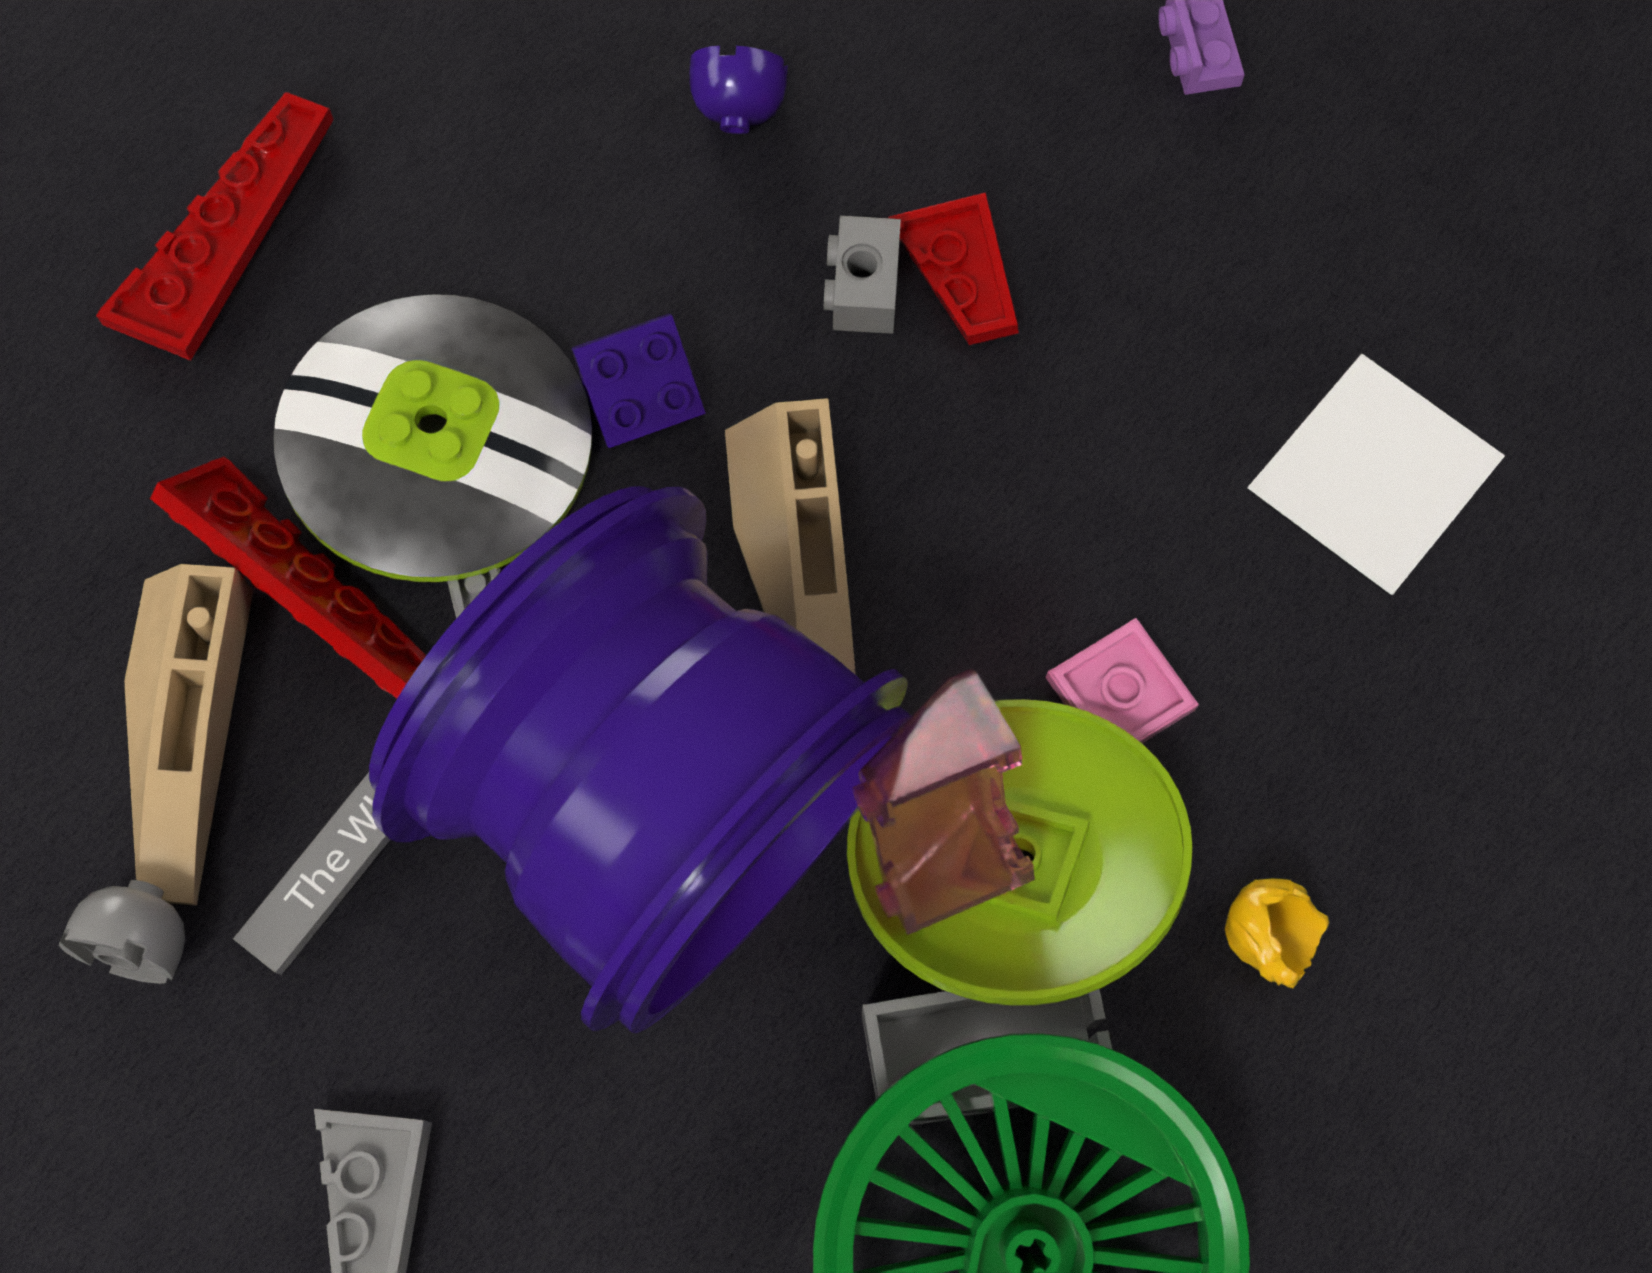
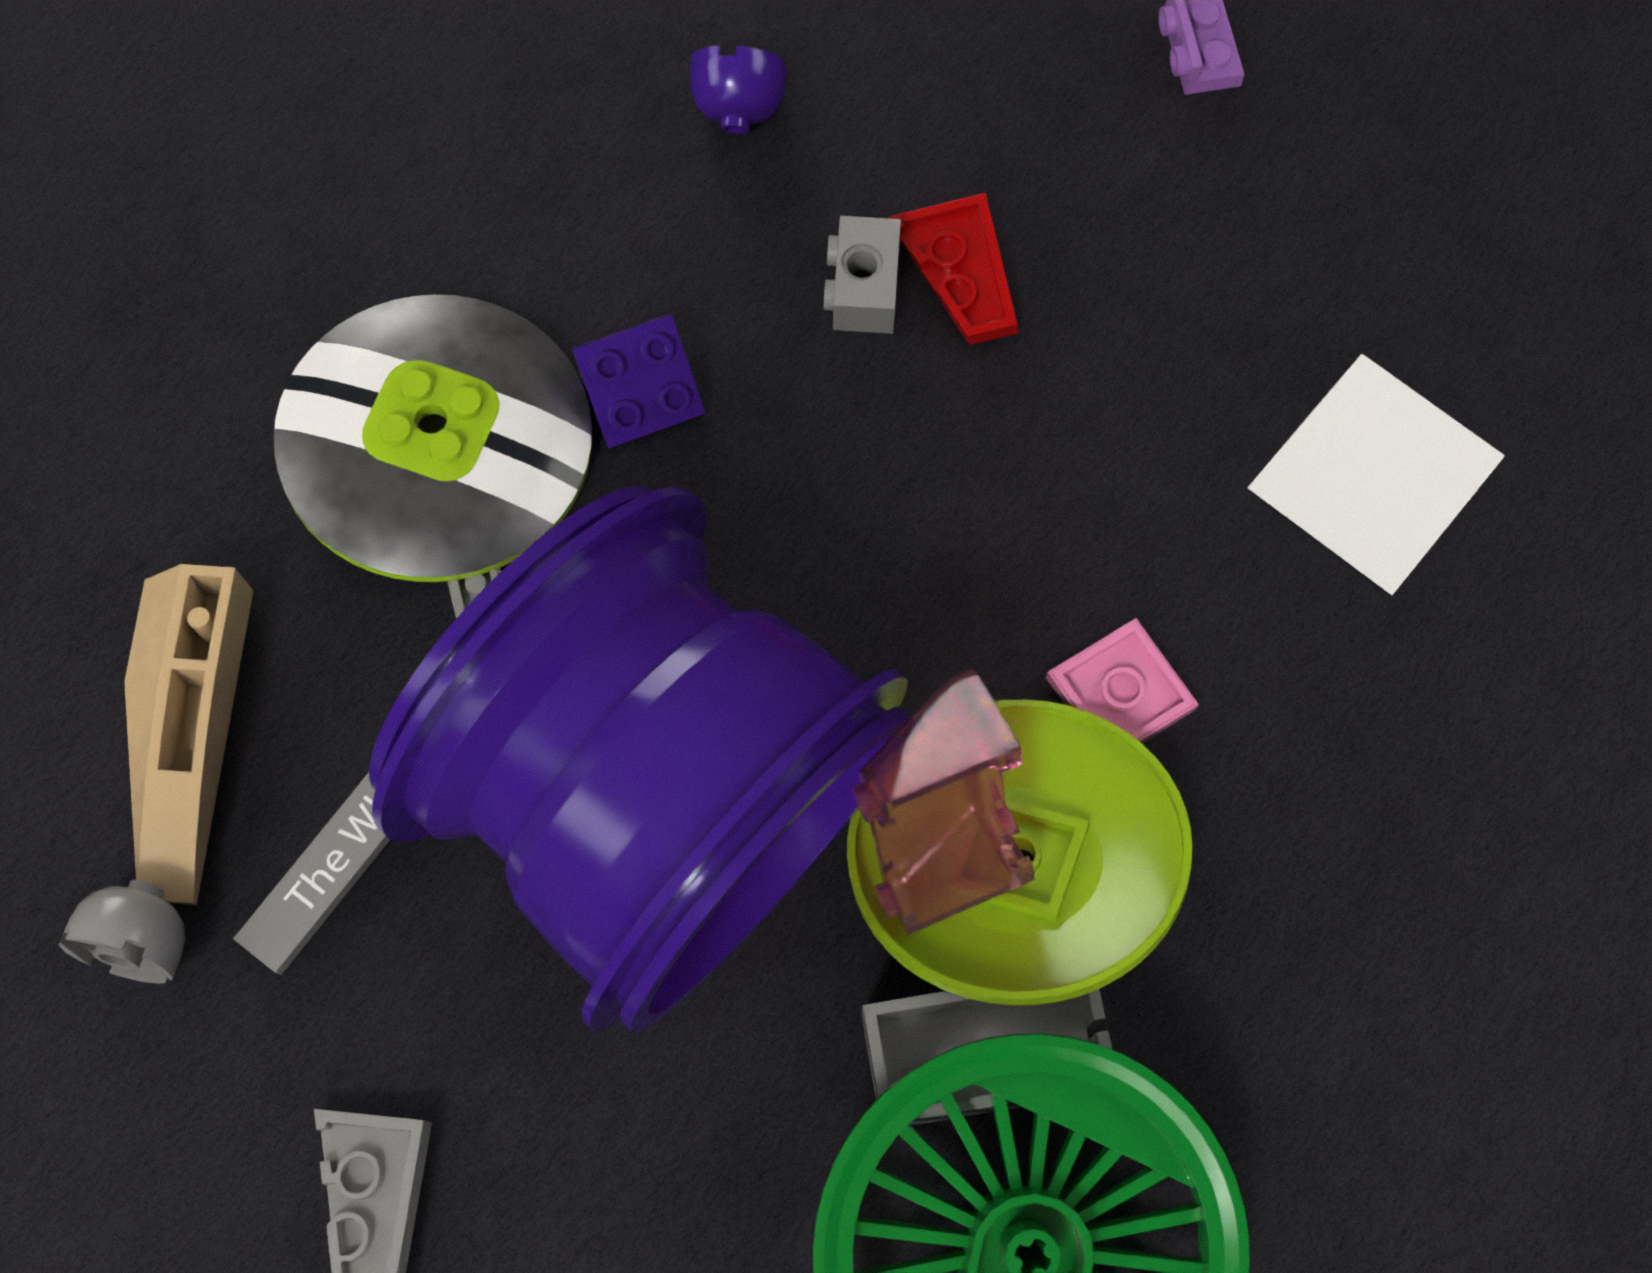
(201, 262): red wing -> none
(231, 519): red wing -> none
(792, 519): tan wedge -> none
(1275, 929): yellow hair -> none

